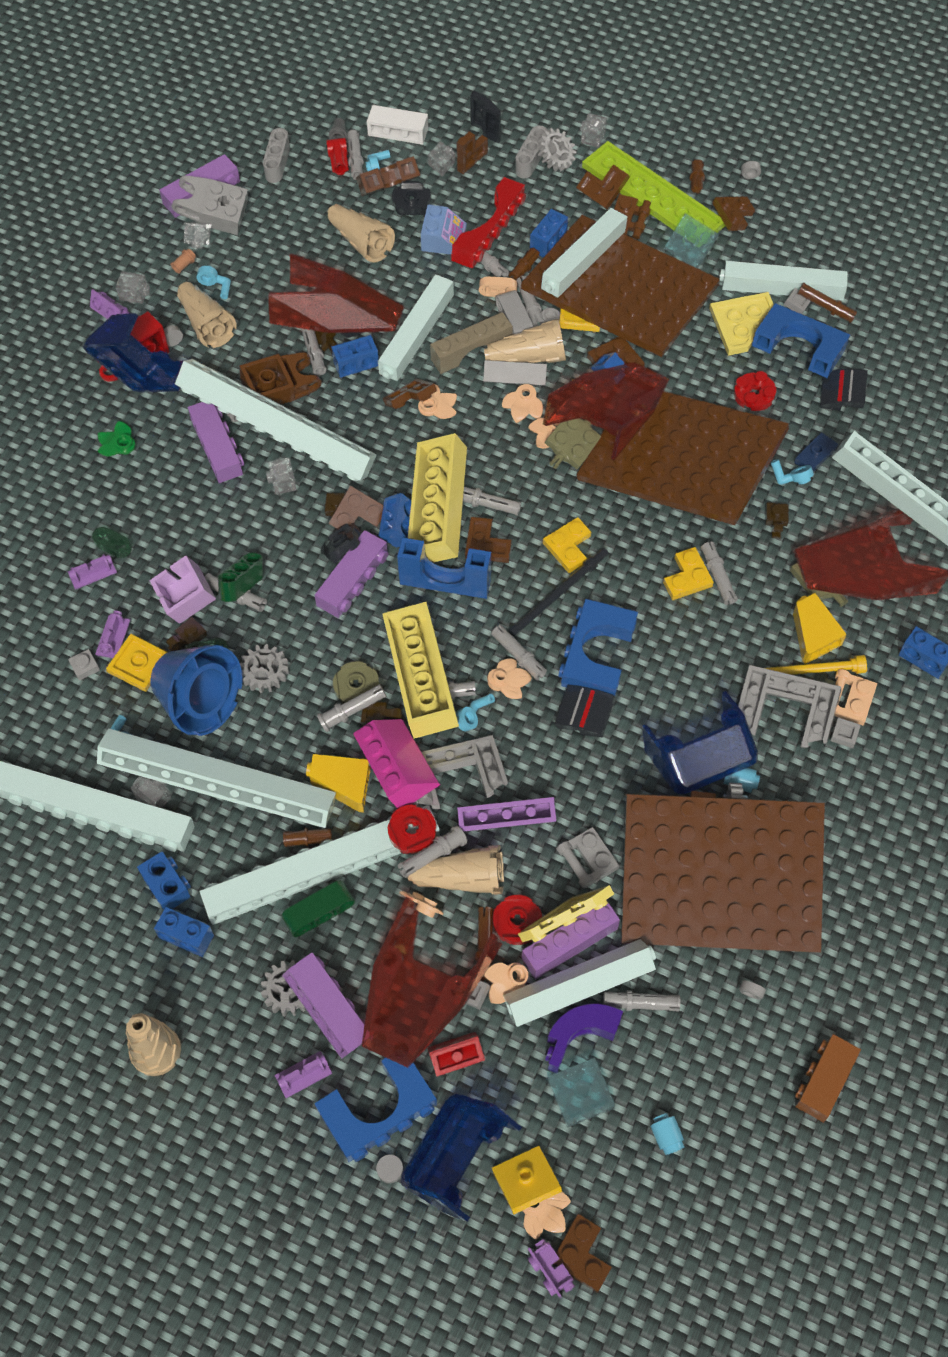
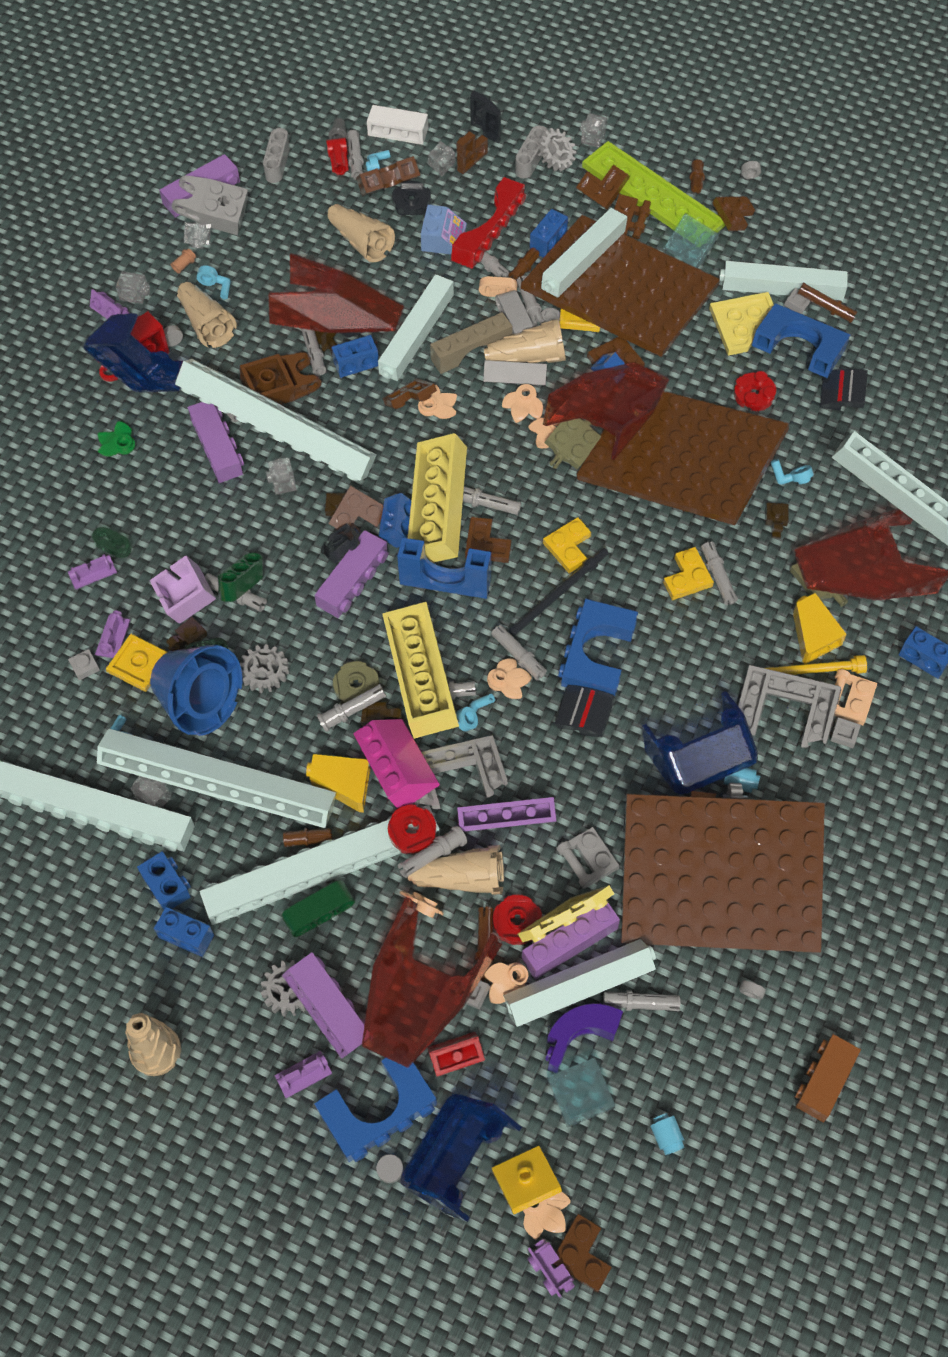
(816, 452): dark blue plate -> none

